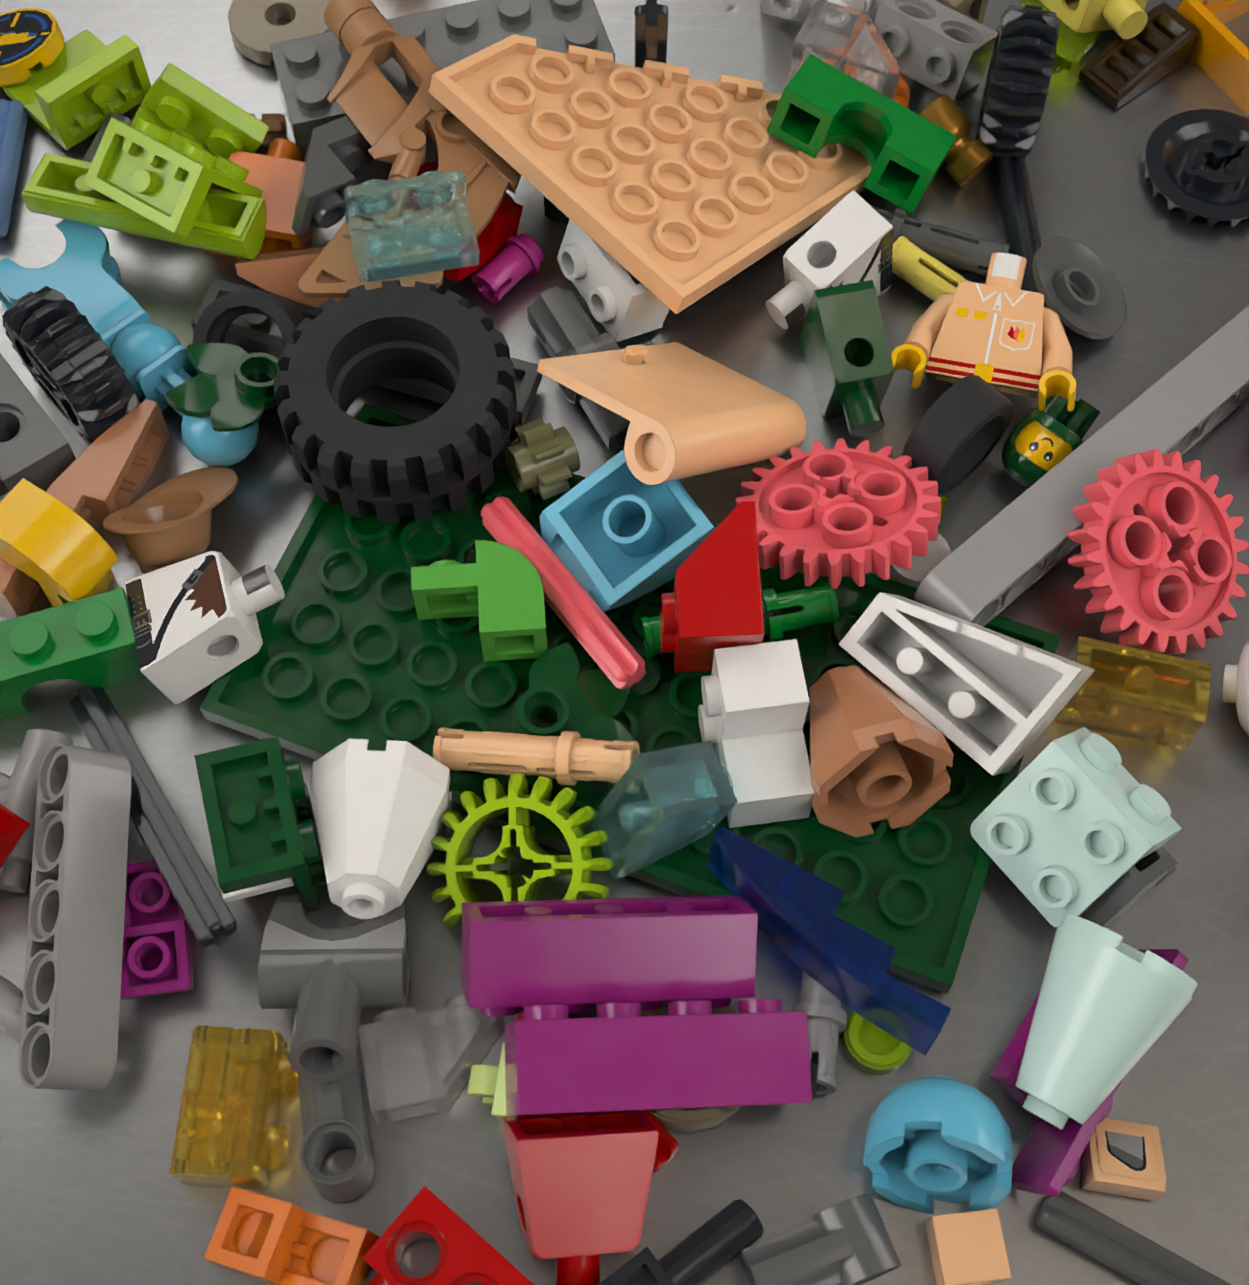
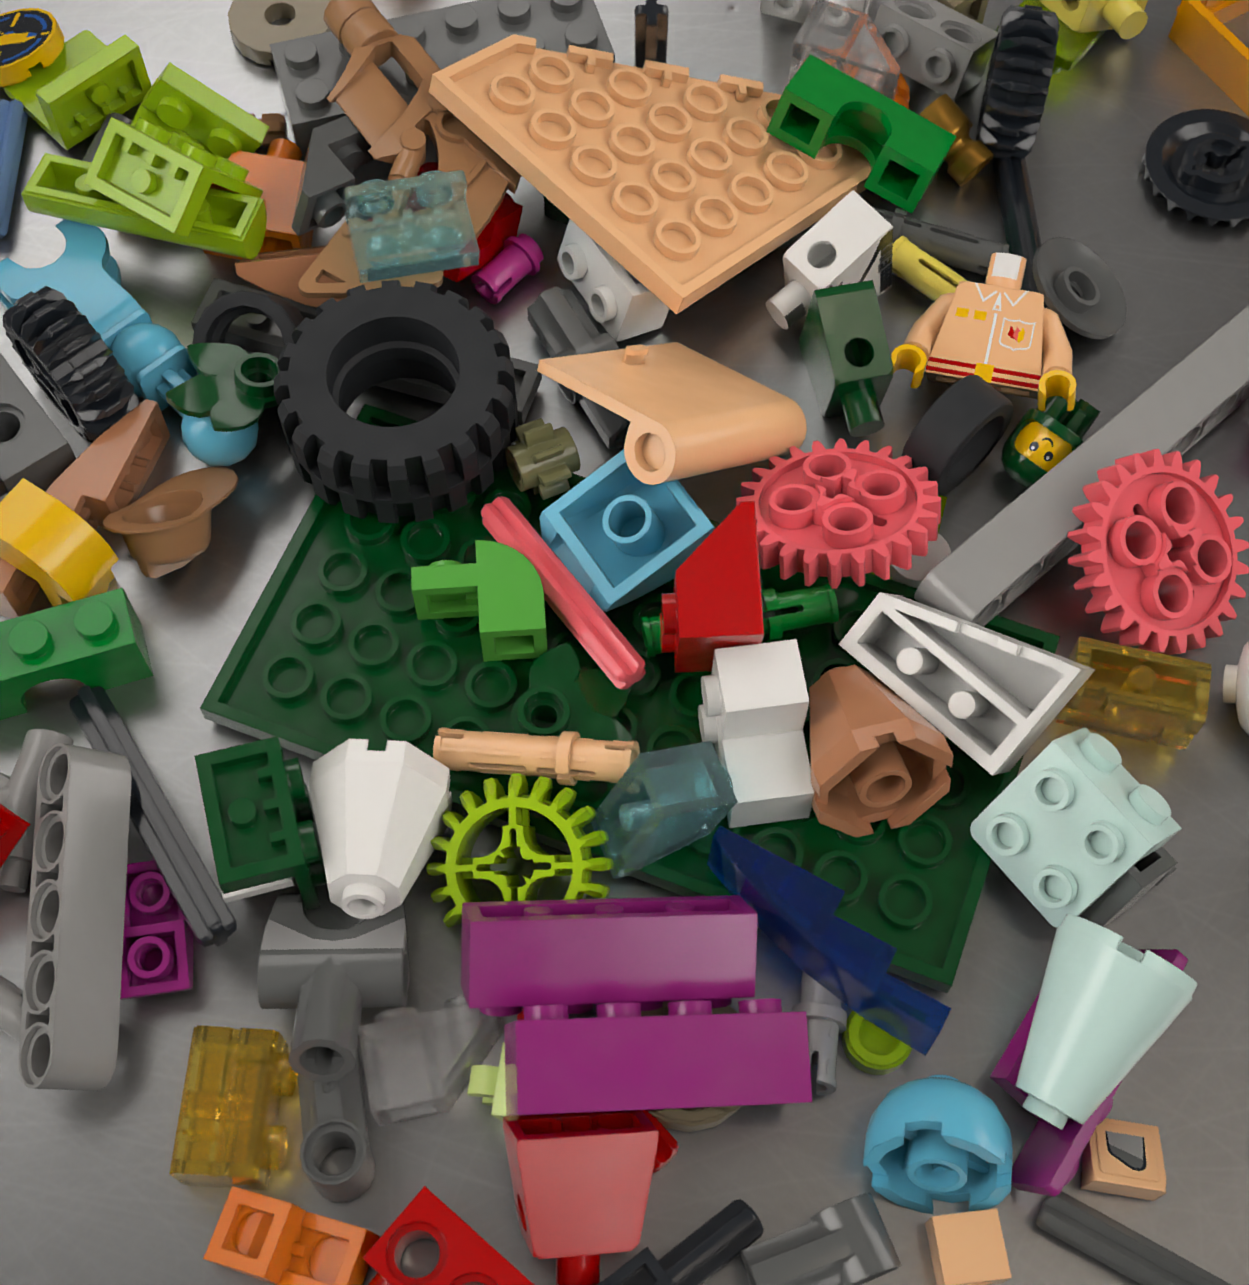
(197, 620): white torso -> none
(1165, 33): dark brown slope -> none

